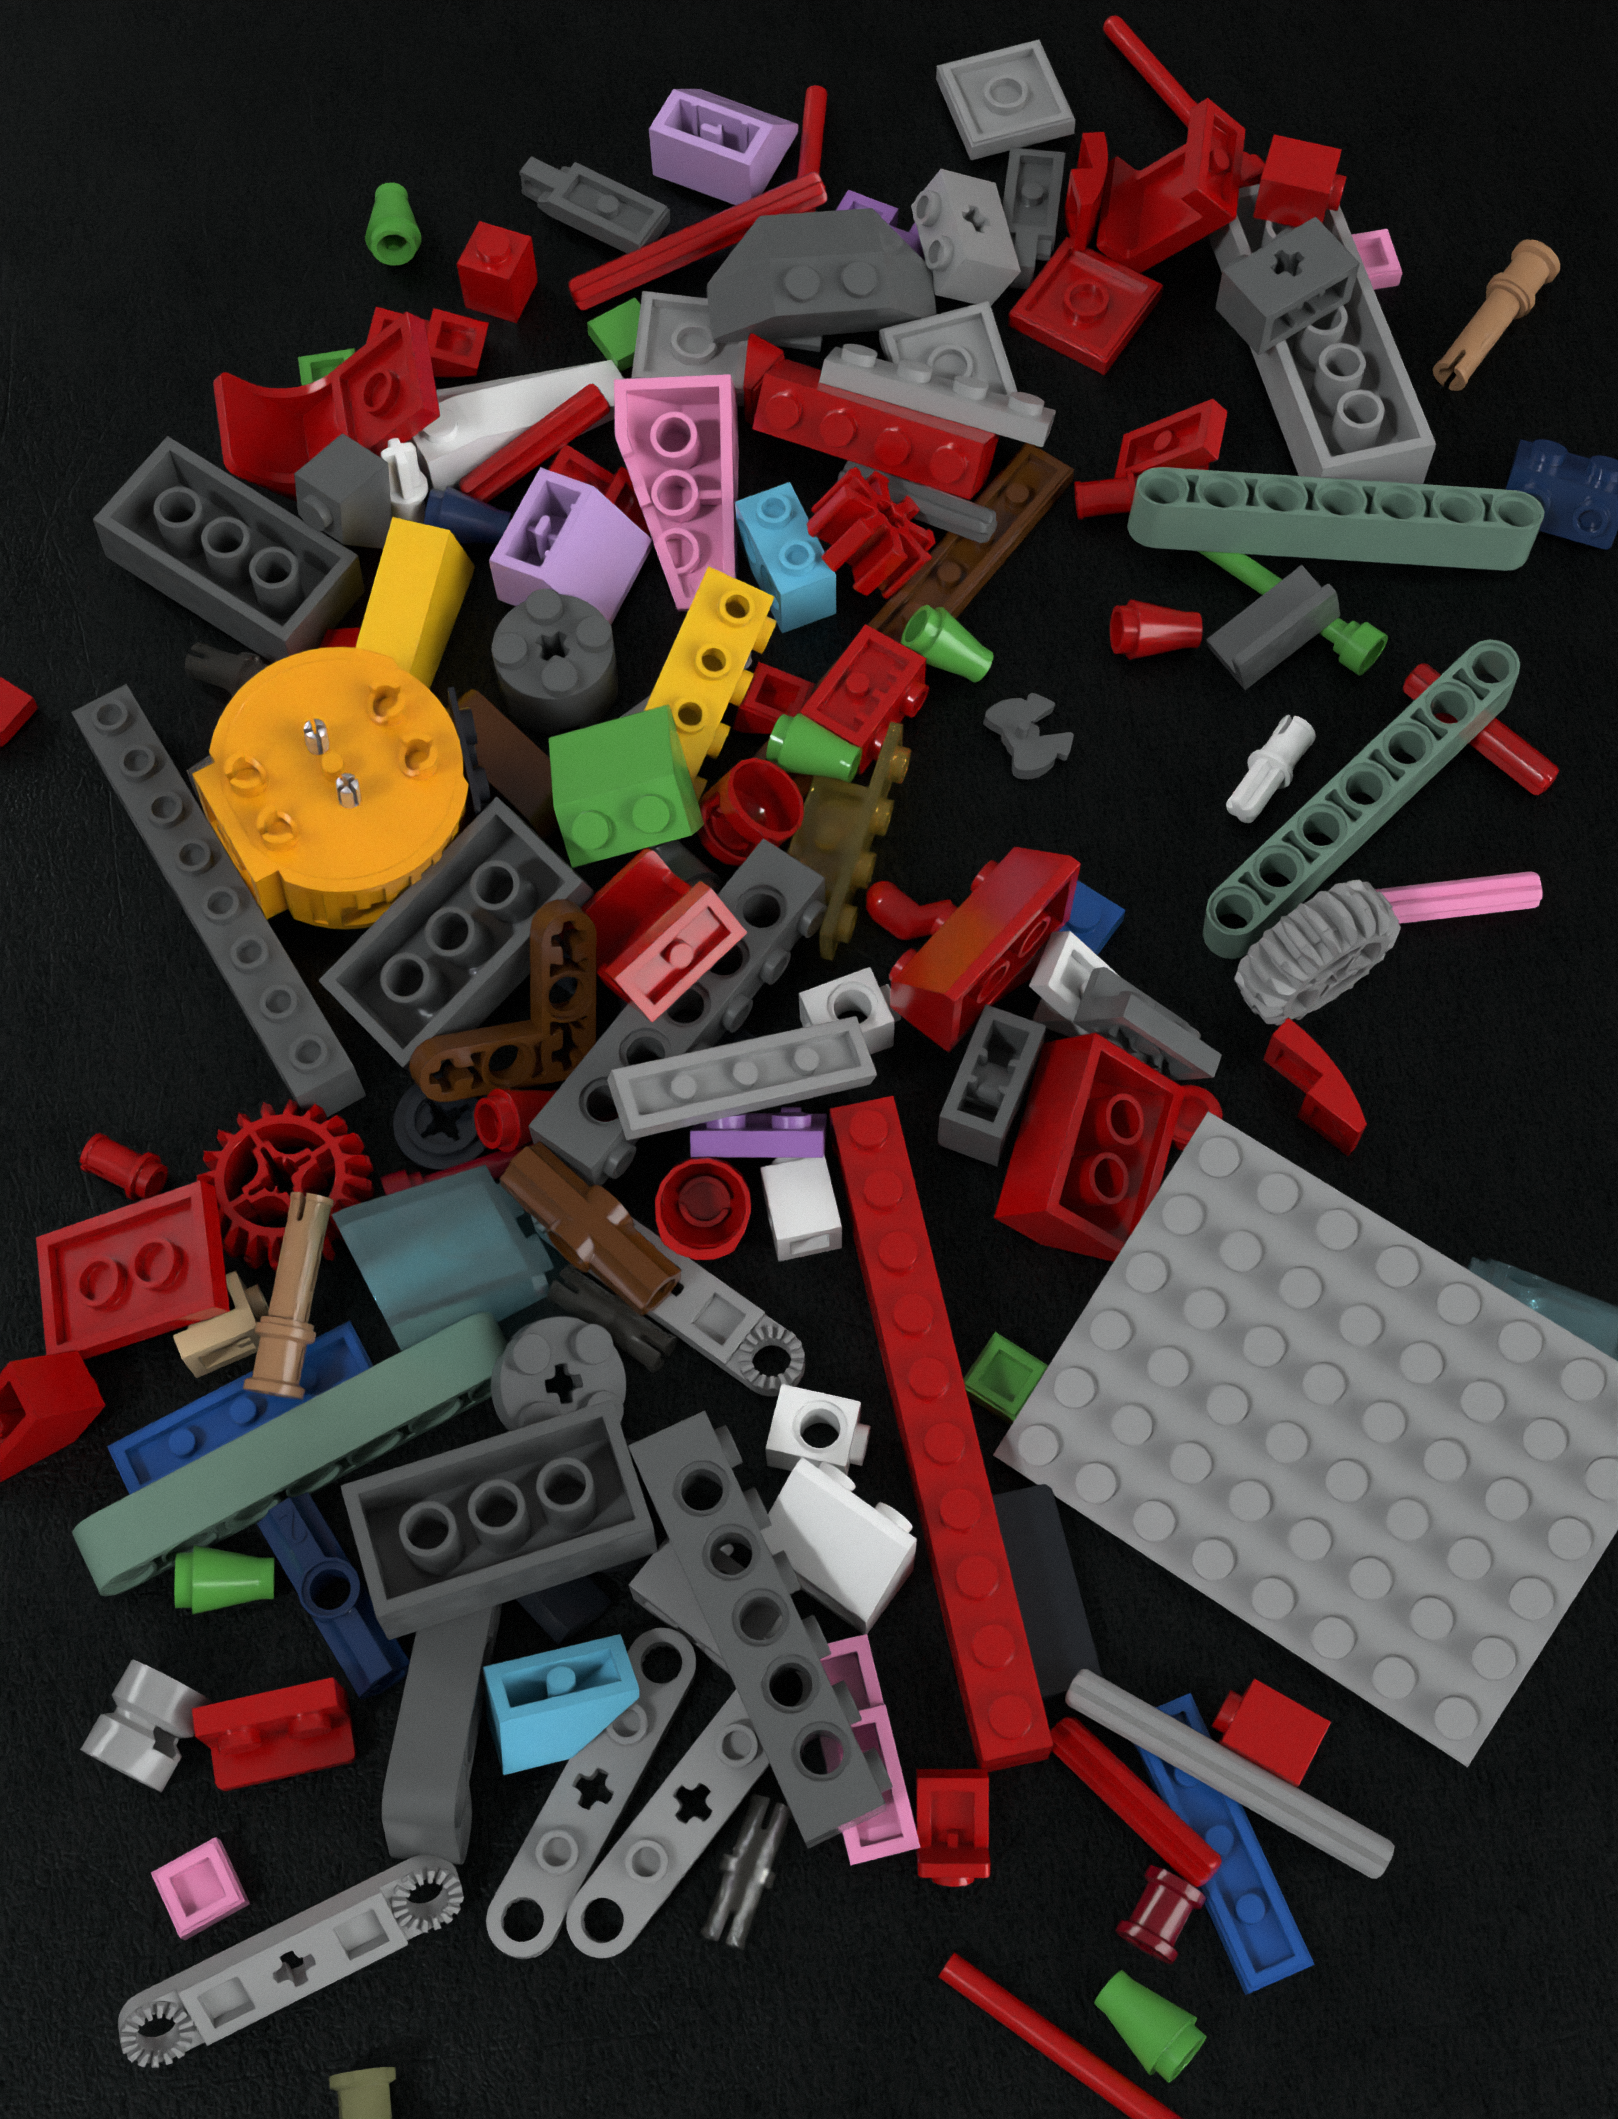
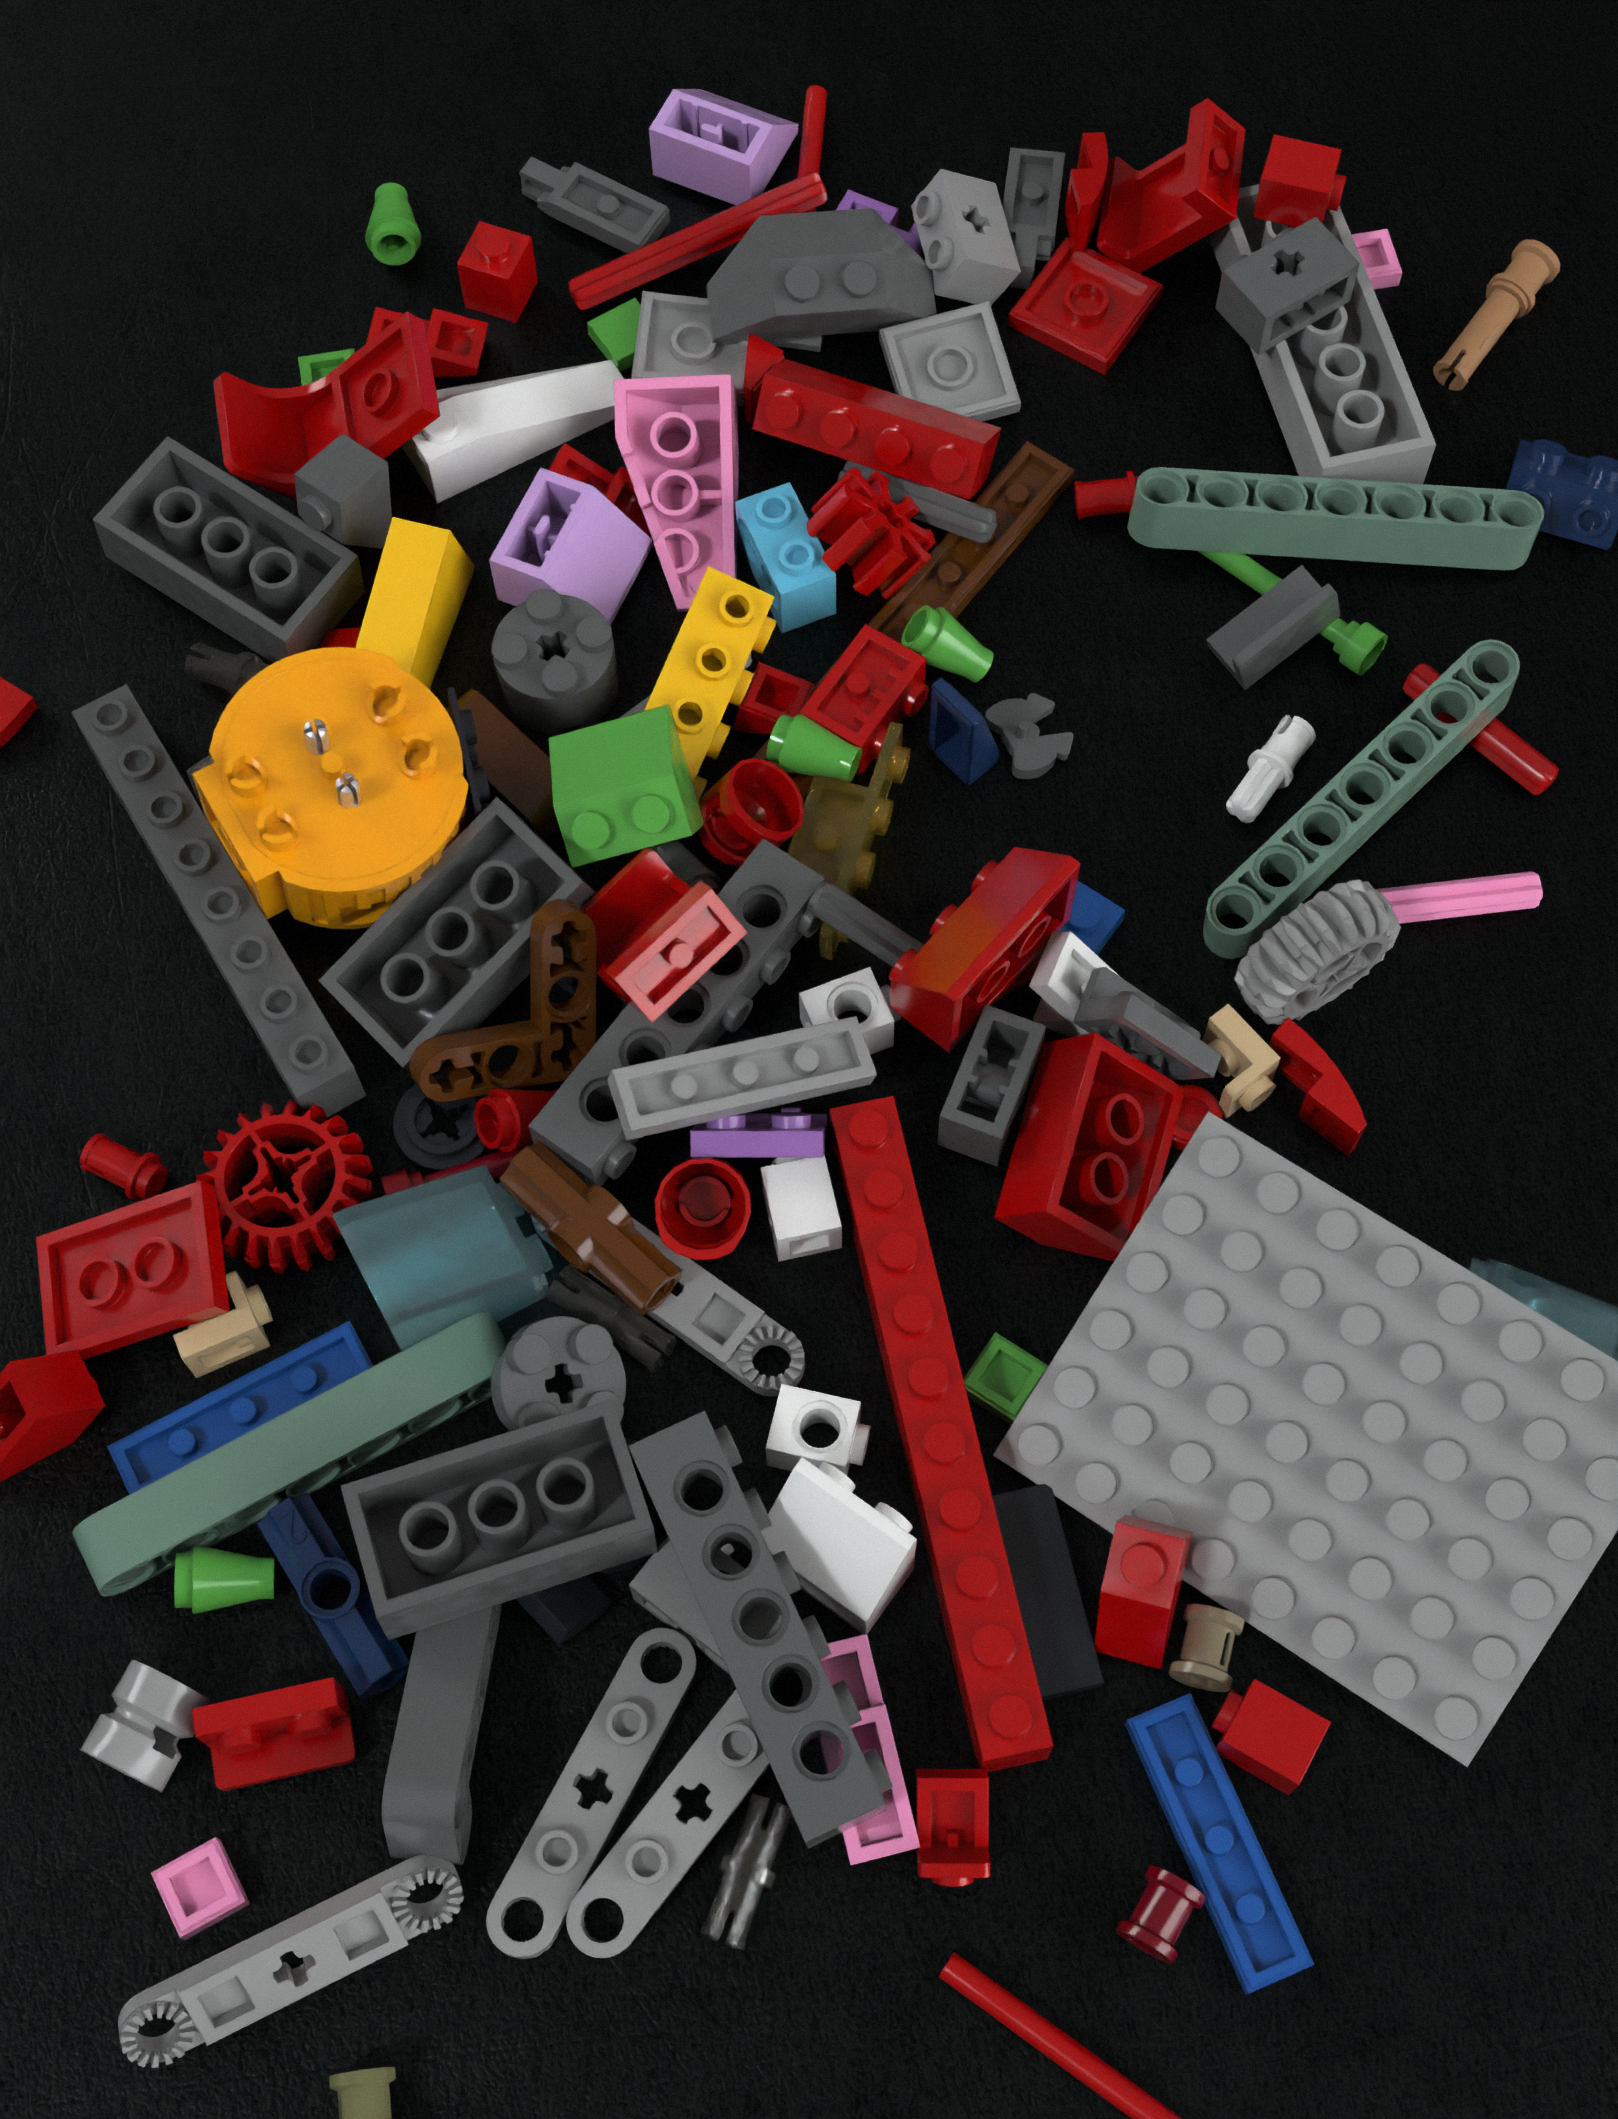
(286, 1328): medium nougat pin -> none
(407, 483): white axle -> none
(466, 517): dark blue cone -> none
(536, 444): red axle -> none
(556, 1701): medium azure slope -> none
(860, 924): none -> dark grey axle
(900, 913): red arm -> none
(960, 734): none -> dark blue slope
(961, 400): light grey plate -> none
(1005, 99): light grey plate -> none
(1134, 1802): red axle -> none
(1141, 1590): none -> red slope
(1151, 629): red cone -> none
(1152, 2026): bright green cone -> none
(1168, 87): red piece -> none
(1178, 441): red slope -> none
(1207, 1648): none -> dark tan bush
(1230, 1774): light grey axle -> none
(1243, 1057): none -> tan bracket

